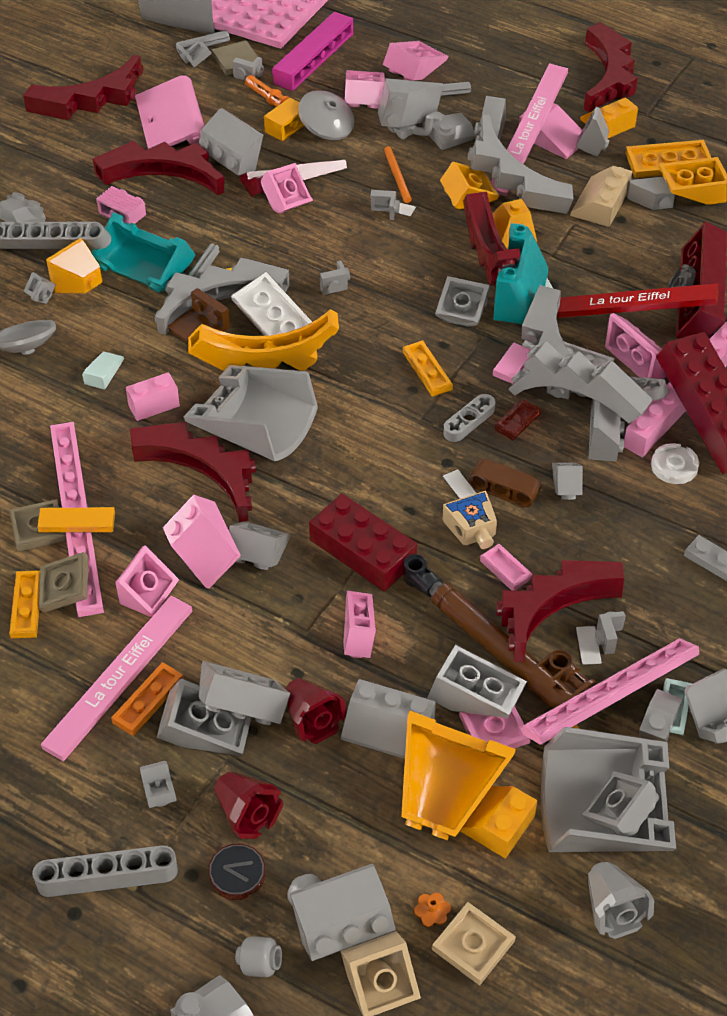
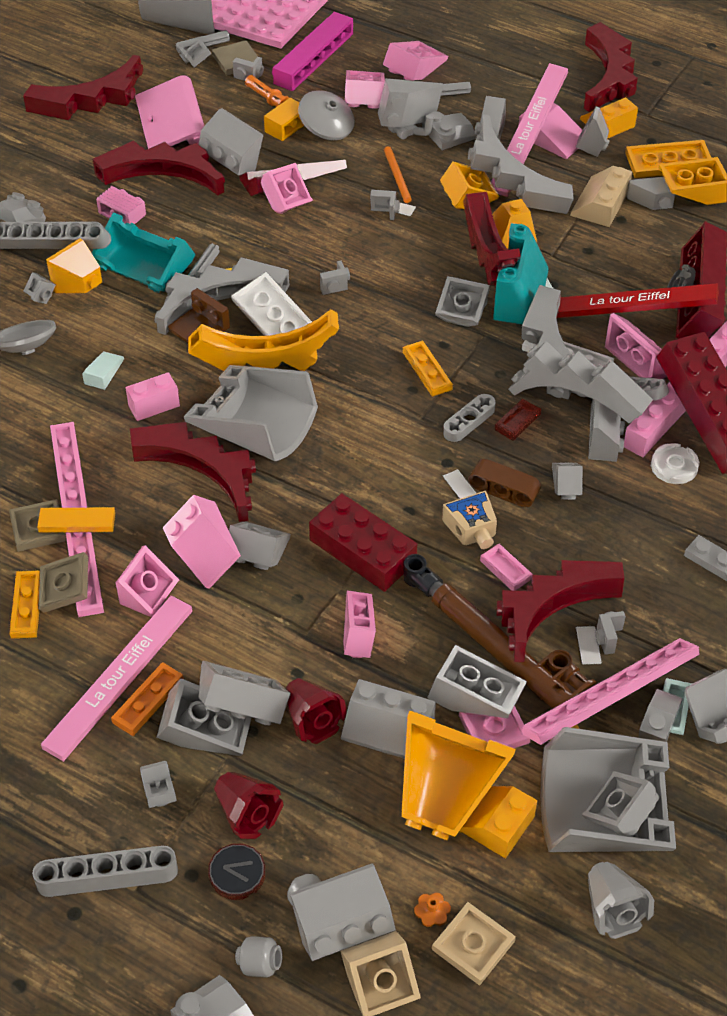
(511, 362): bright pink tile -> none

